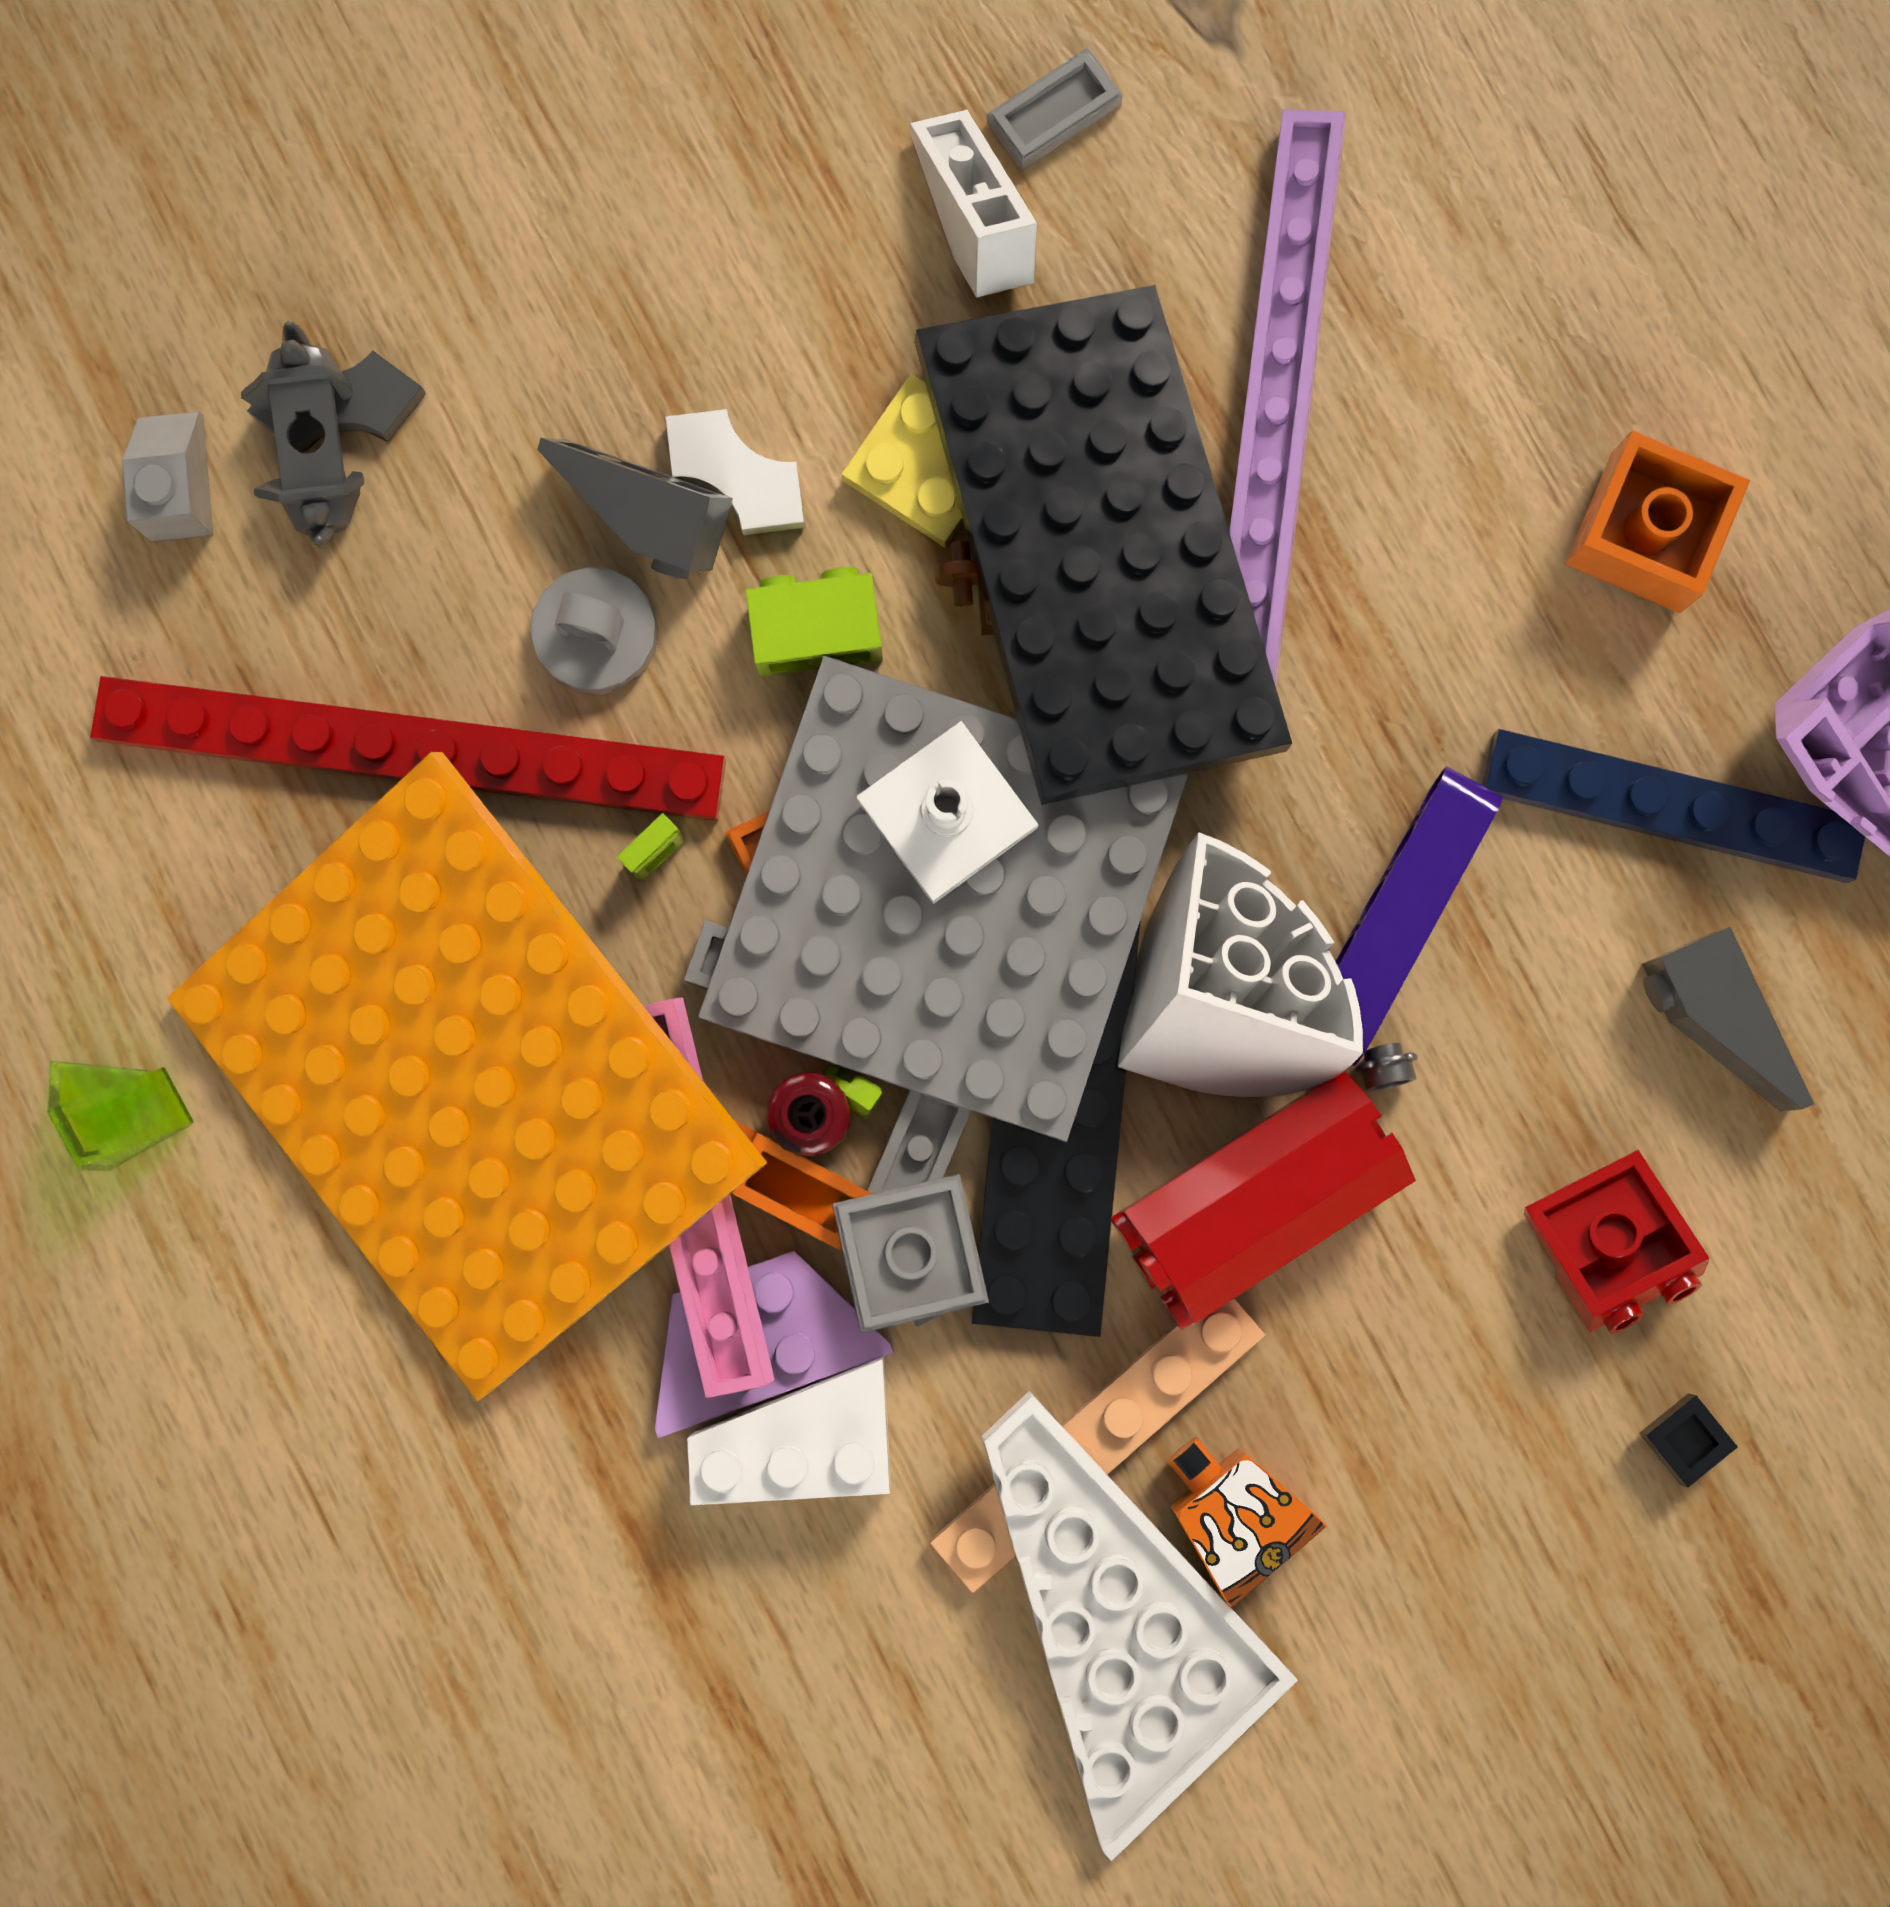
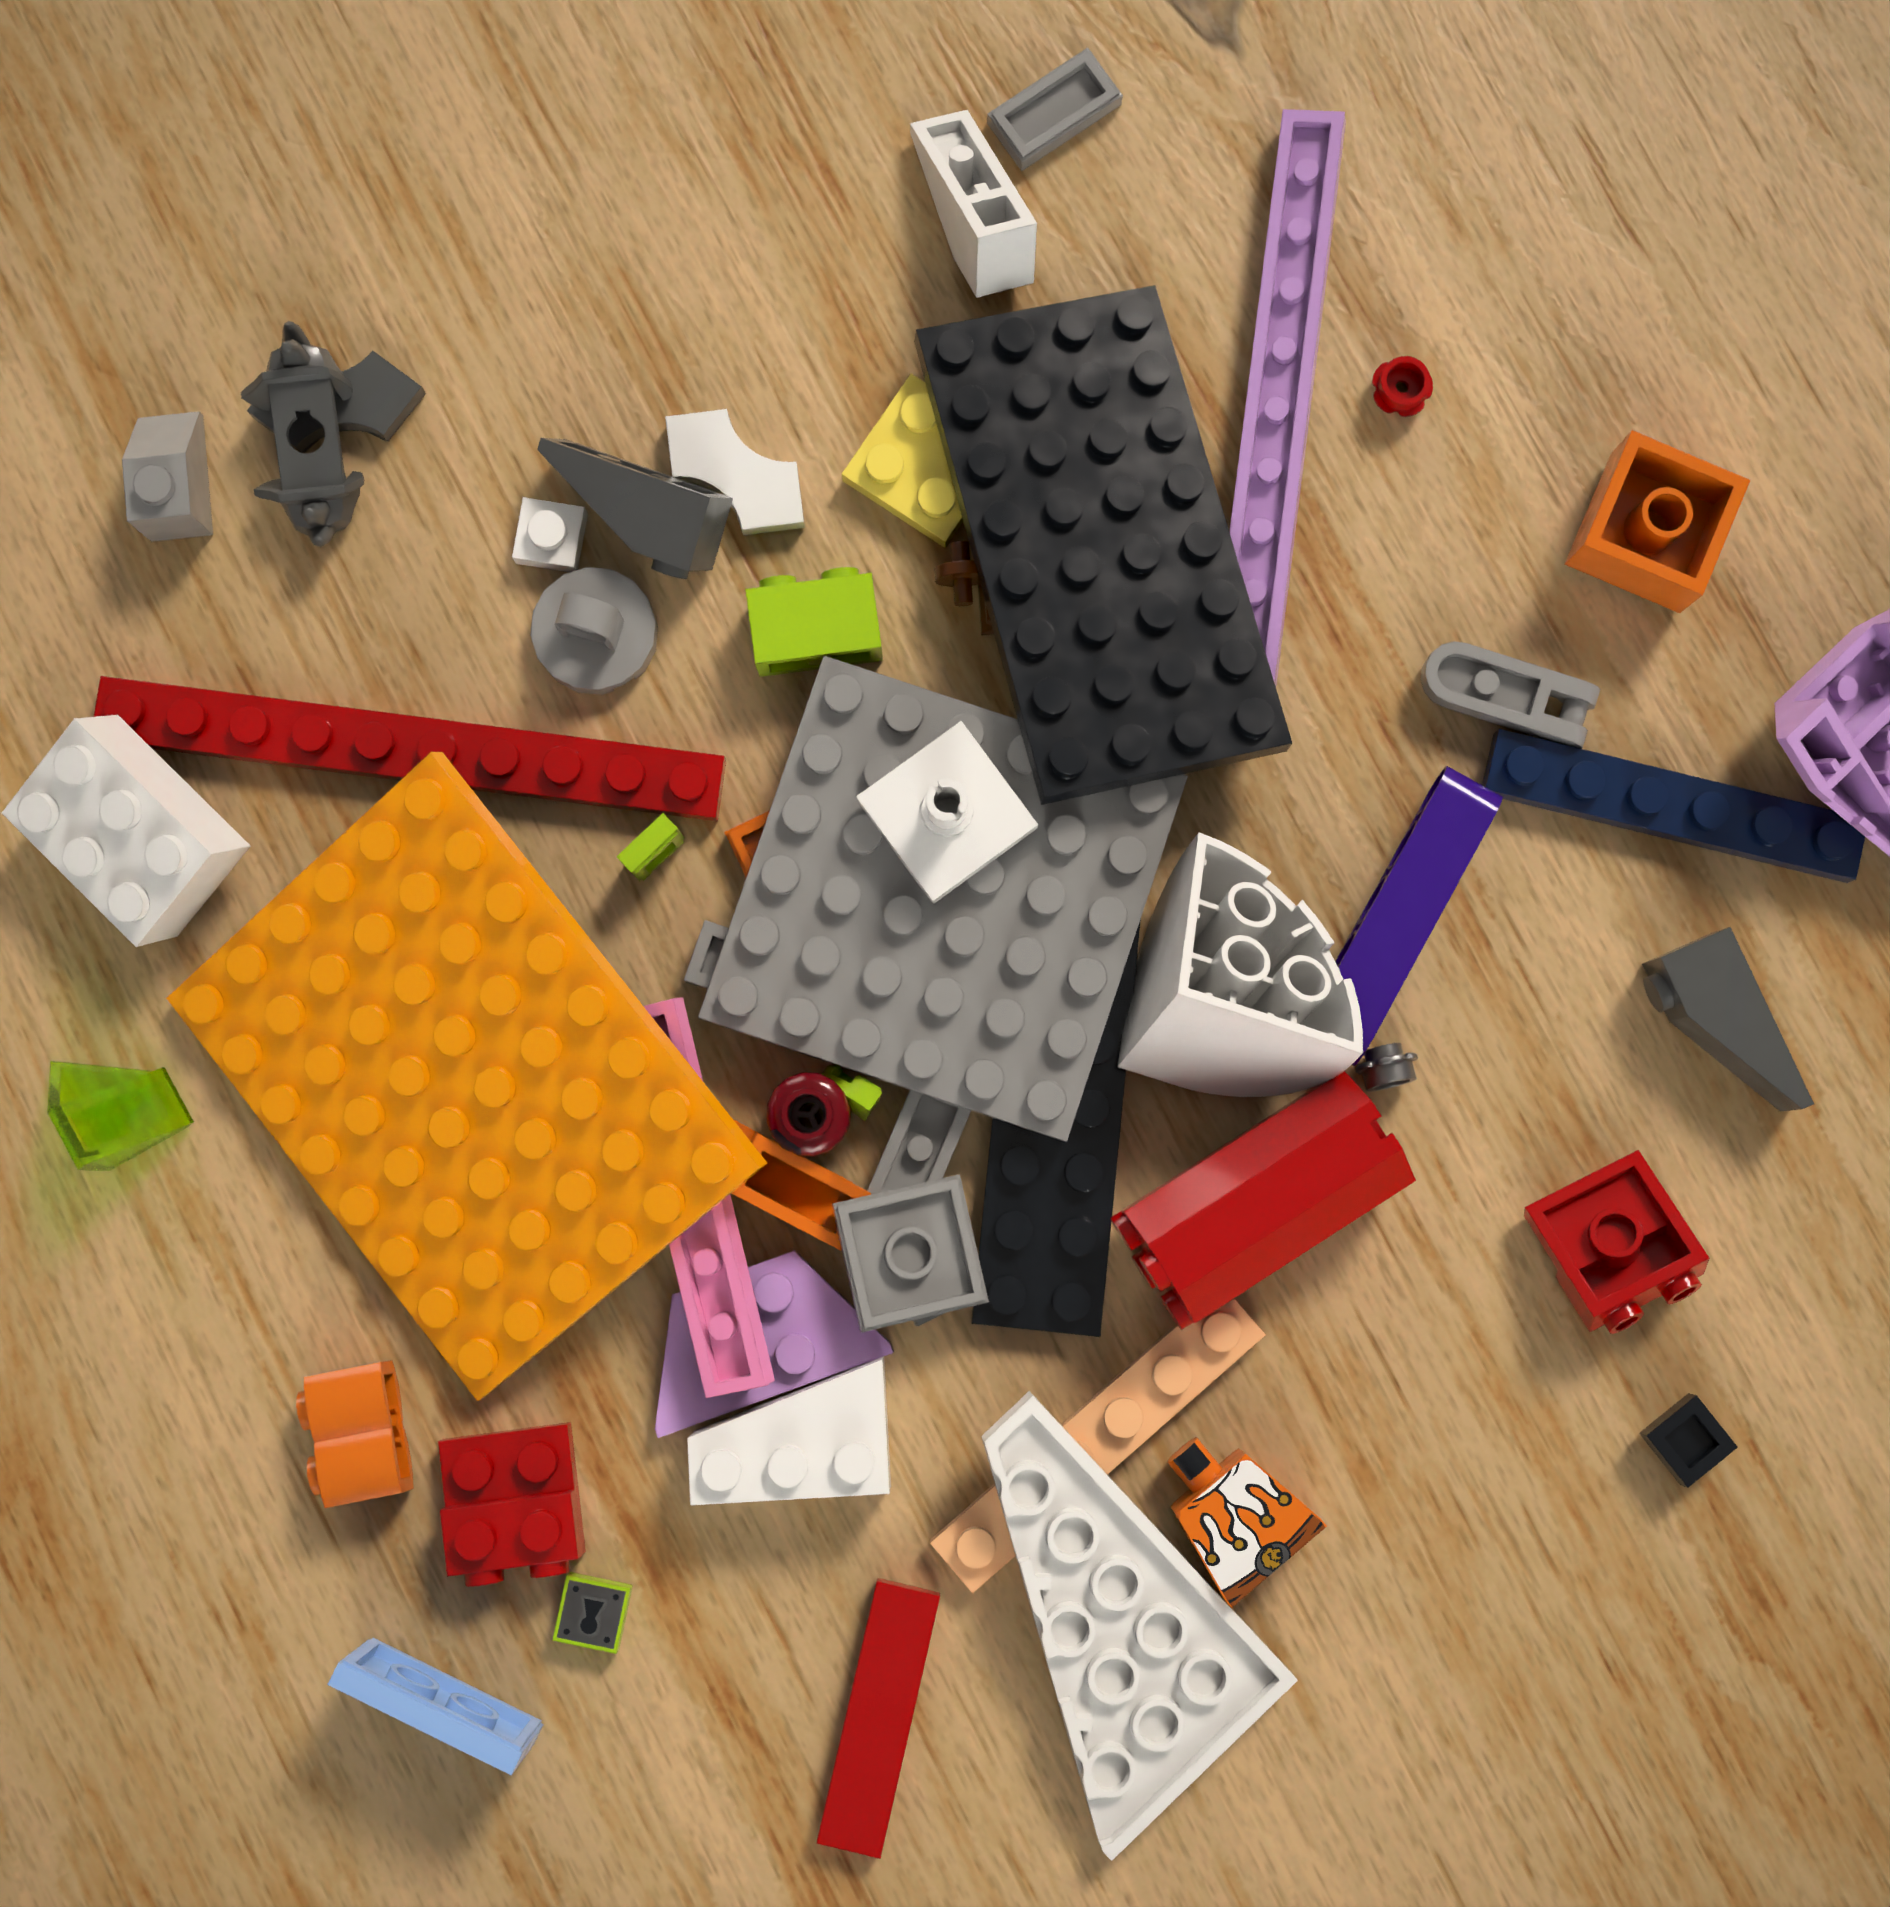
(125, 829): none -> white brick
(355, 1434): none -> orange brick
(437, 1704): none -> light blue tile
(510, 1503): none -> red plate
(549, 535): none -> white plate
(592, 1612): none -> tile
(878, 1718): none -> red tile
(1404, 370): none -> red plate
(1508, 692): none -> light grey plate

